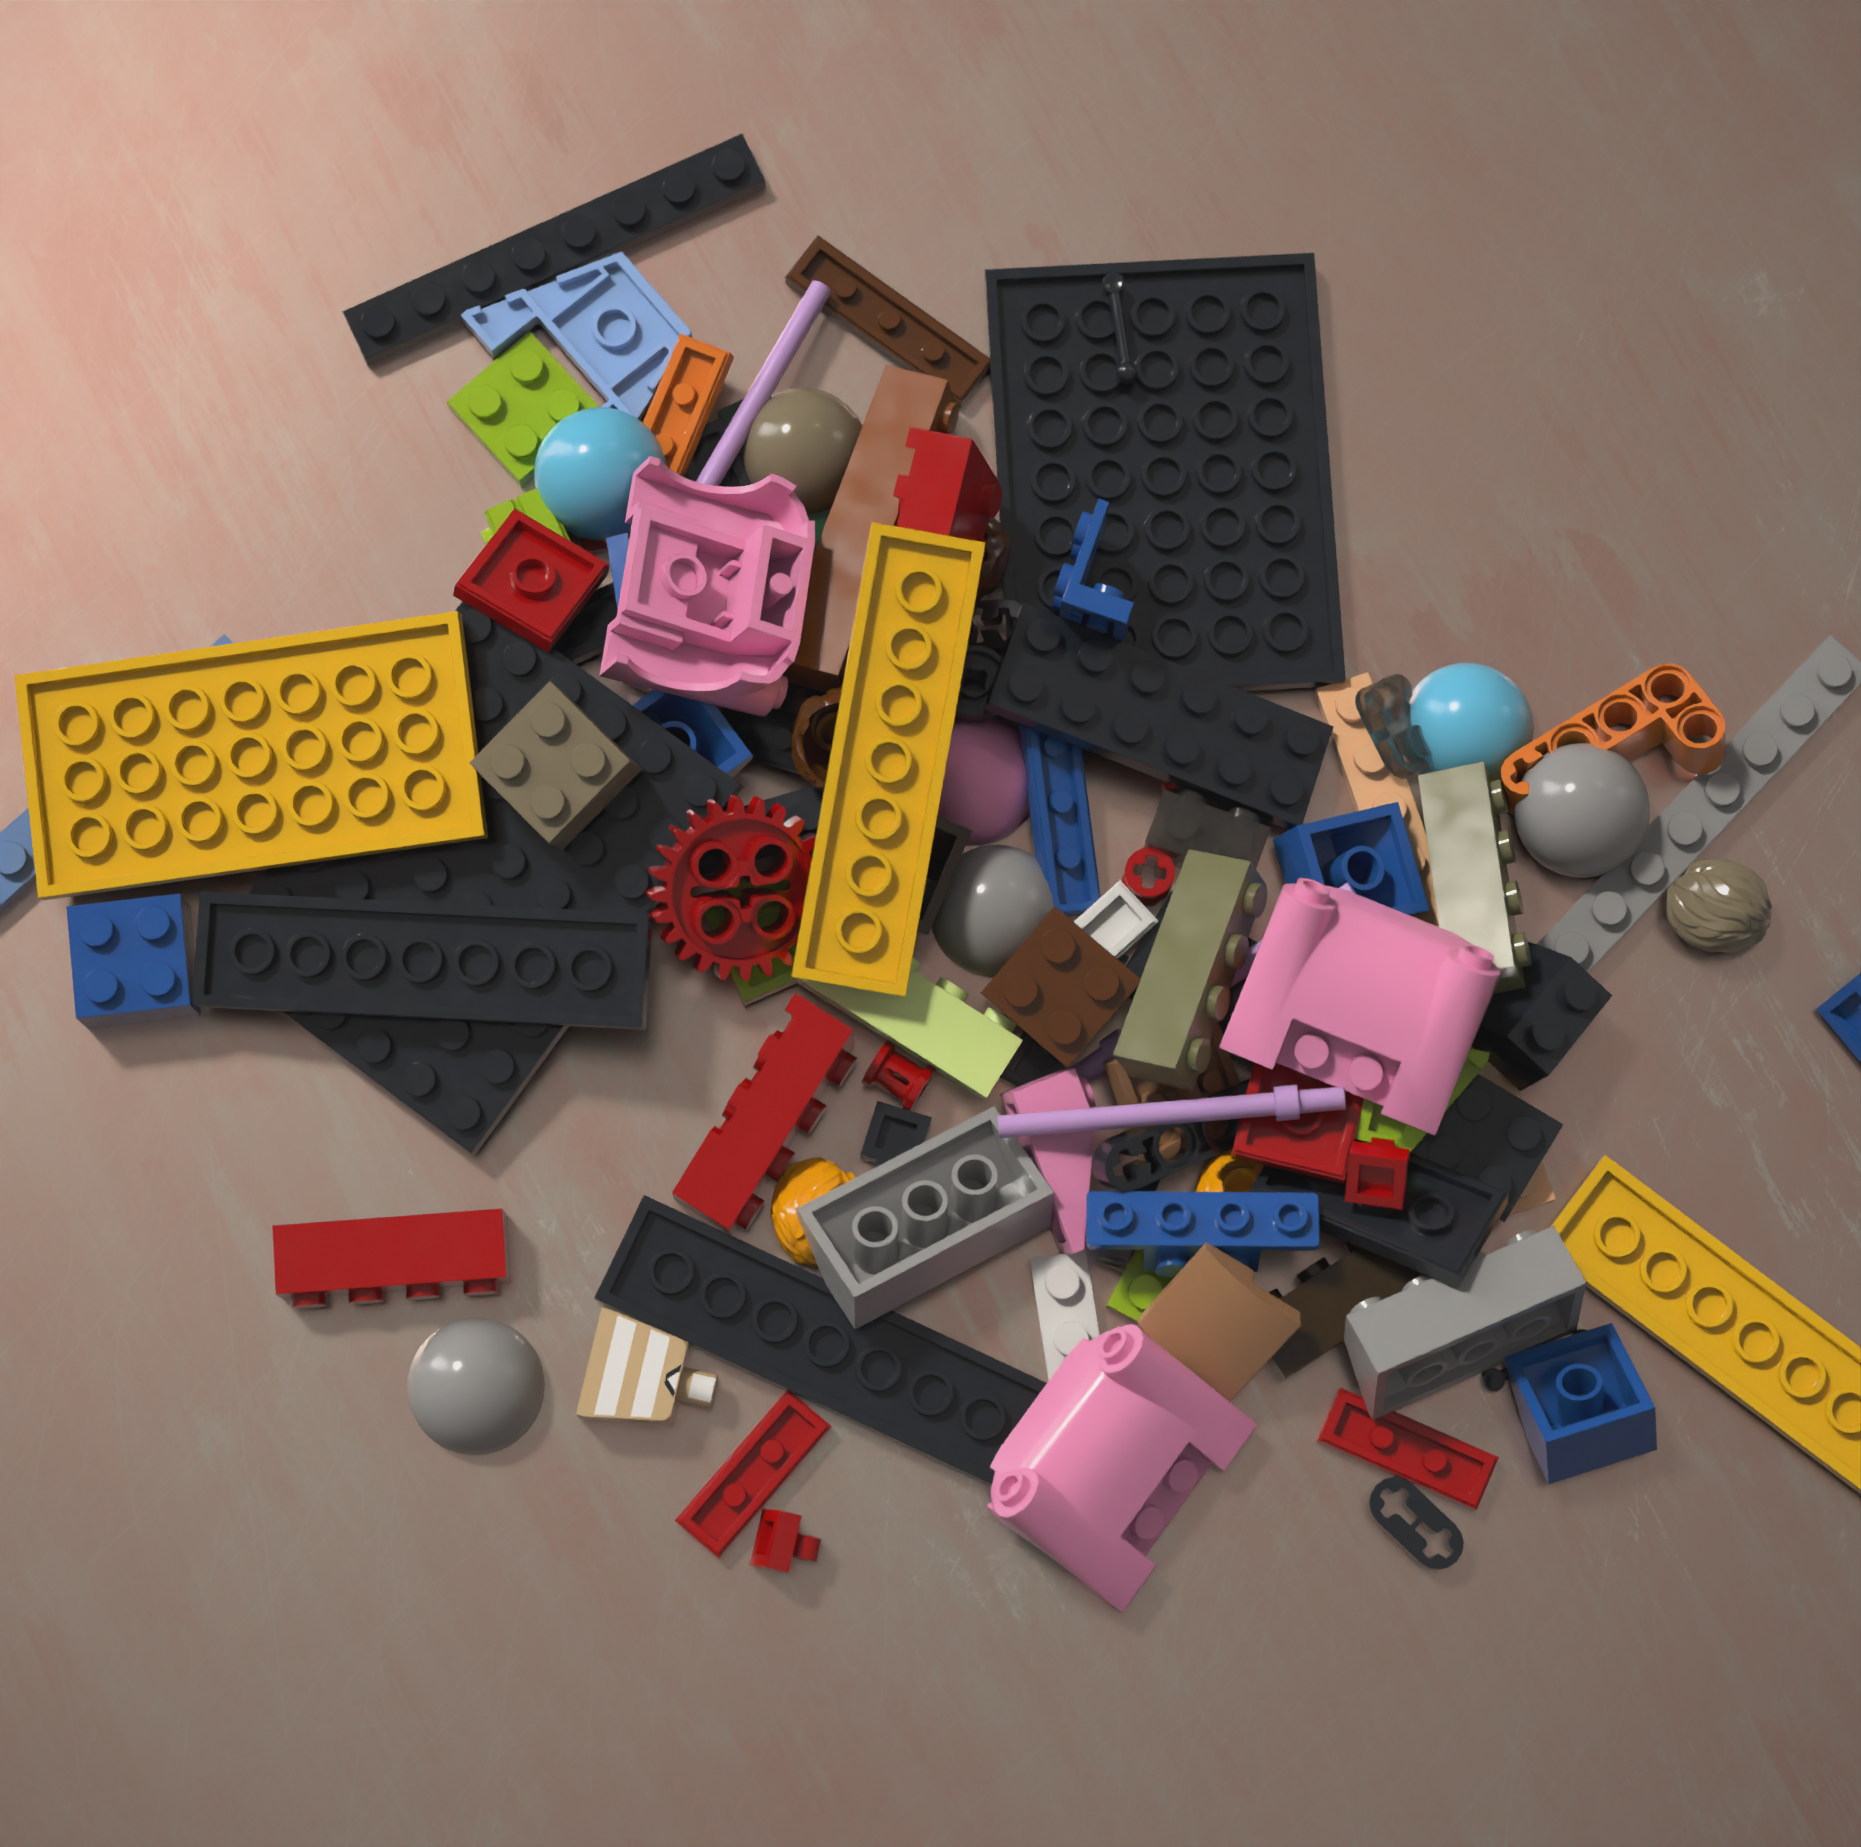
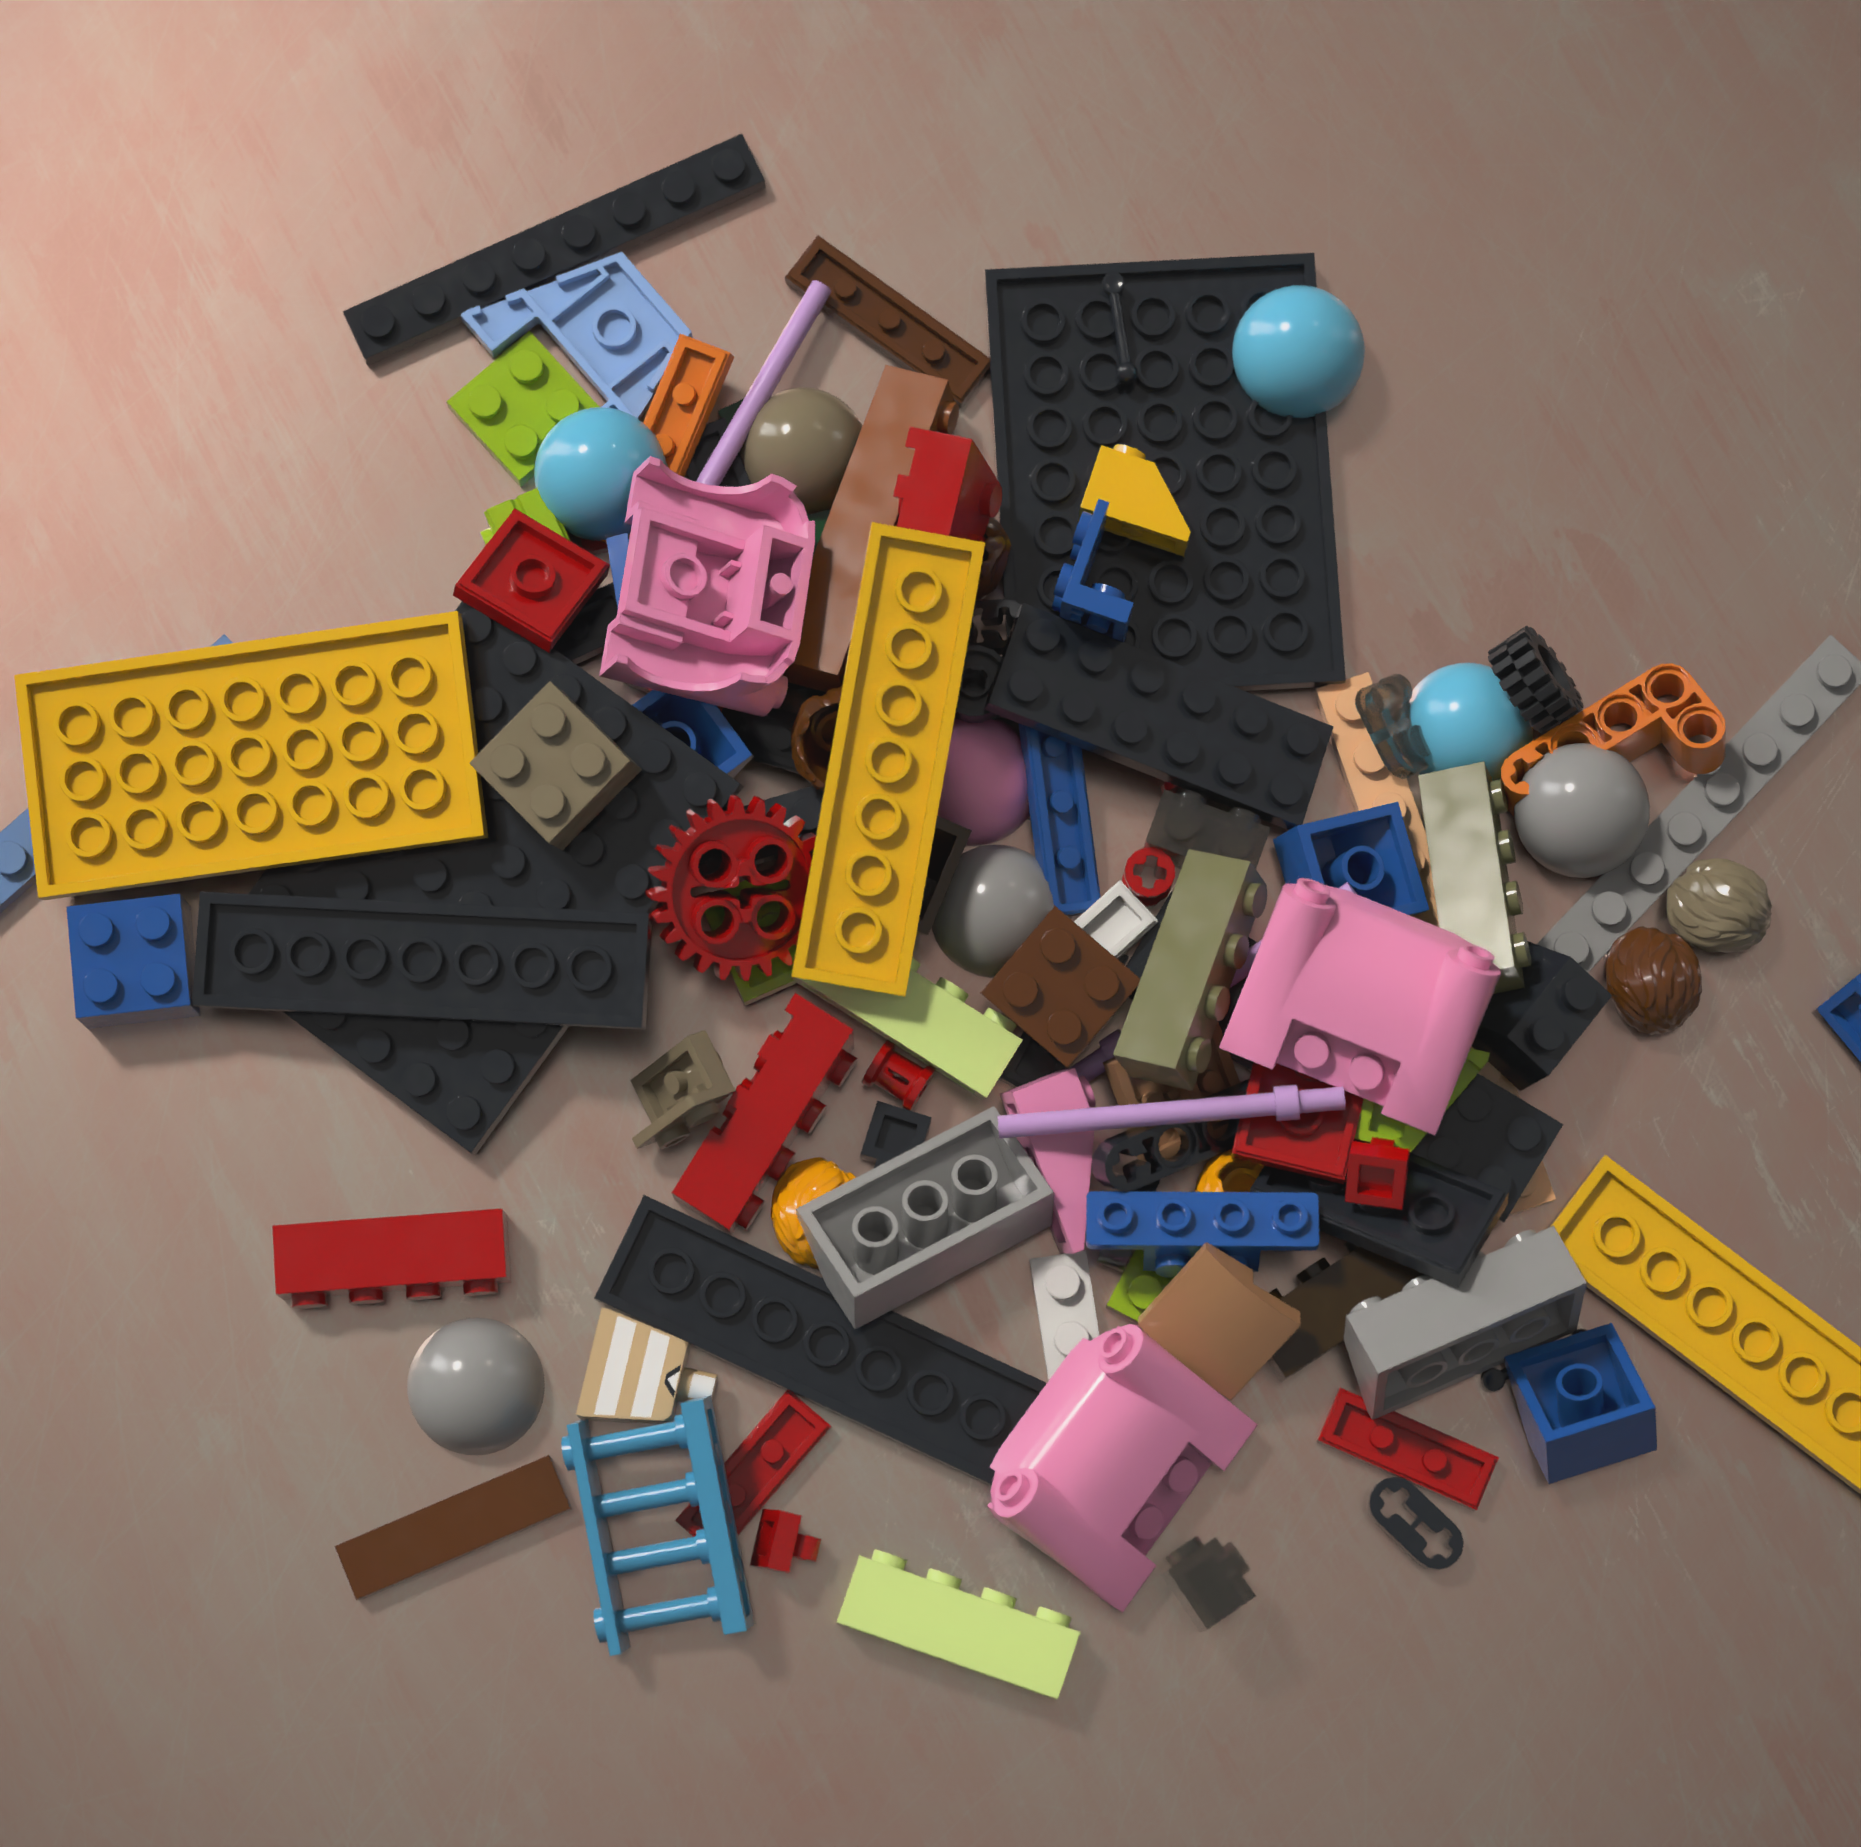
(453, 1527): none -> reddish brown tile
(681, 1091): none -> dark tan bracket
(702, 1487): none -> dark azure fence
(958, 1626): none -> yellowish green brick
(1137, 500): none -> yellow slope
(1208, 1580): none -> clear smoke brick
(1298, 351): none -> medium azure piece
(1535, 680): none -> black tyre
(1653, 980): none -> reddish brown hair

